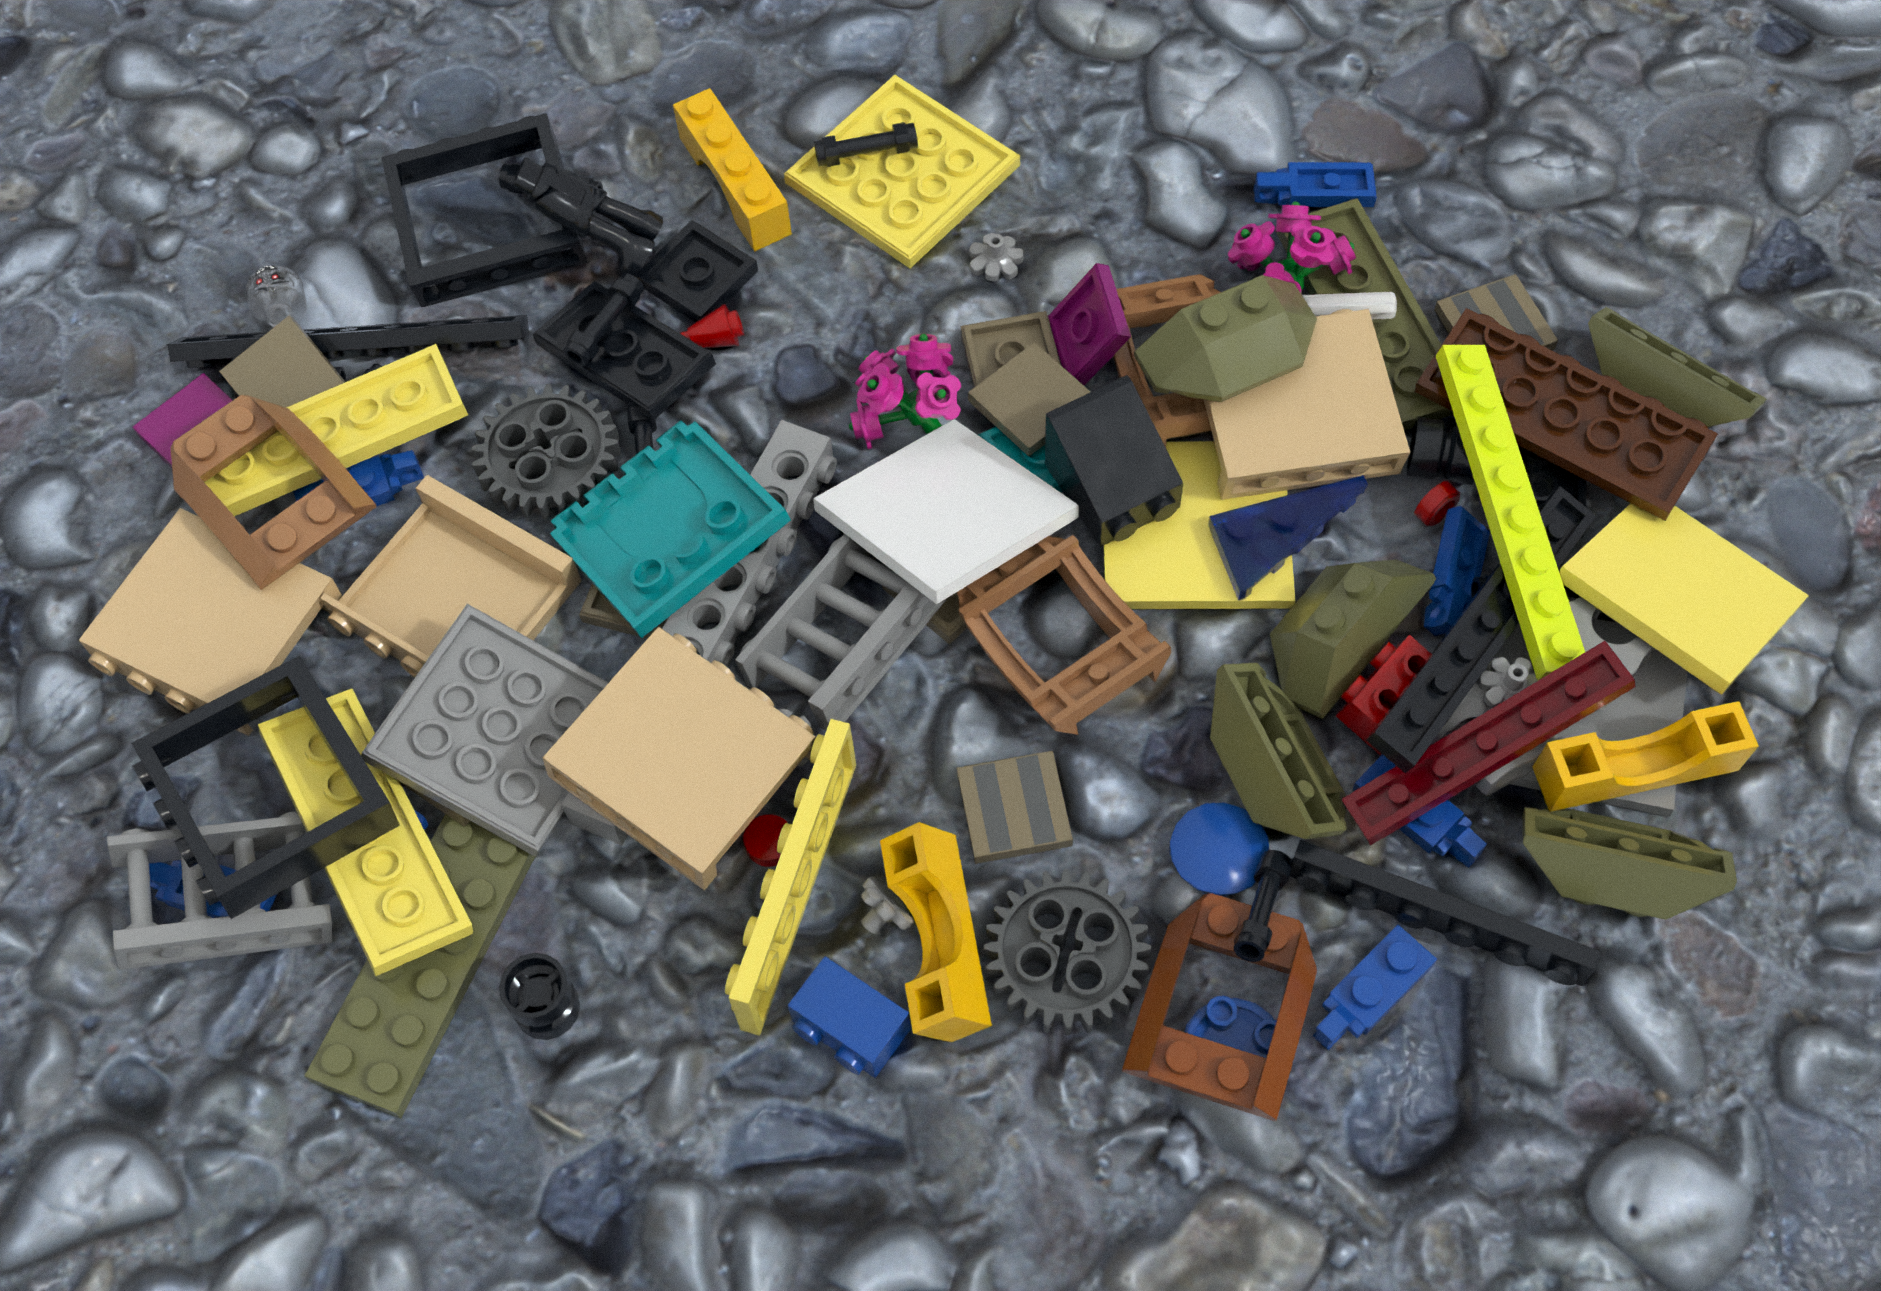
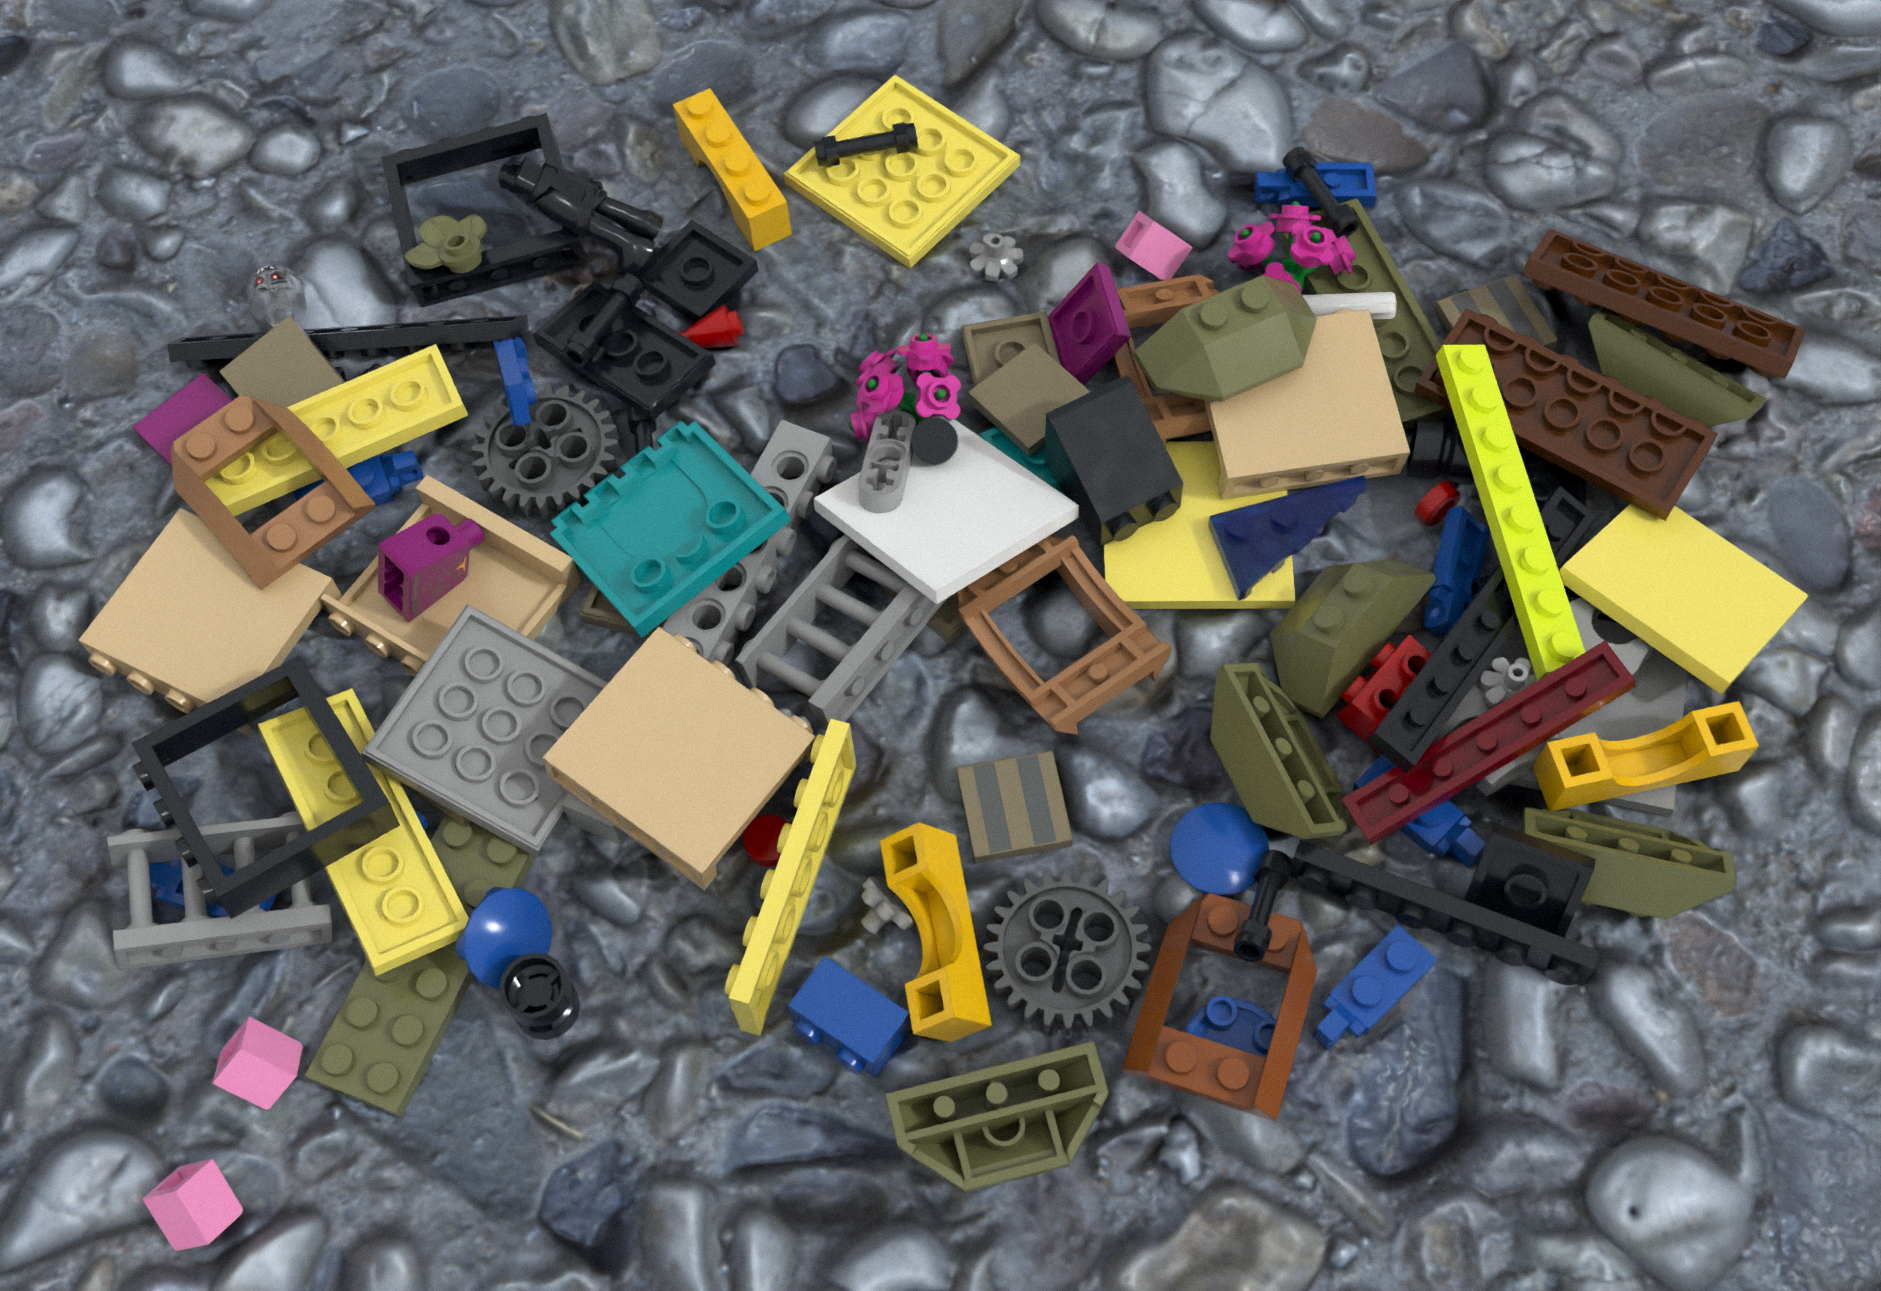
(193, 1205): none -> bright pink panel
(258, 1063): none -> bright pink panel
(425, 563): none -> magenta torso
(449, 243): none -> olive plate
(501, 930): none -> blue dish
(515, 379): none -> blue hinge
(892, 474): none -> light grey beam
(934, 441): none -> black tile
(1002, 1118): none -> olive wedge
(1153, 247): none -> bright pink panel
(1301, 167): none -> black bar
(1530, 879): none -> black tile
(1666, 303): none -> reddish brown bracket

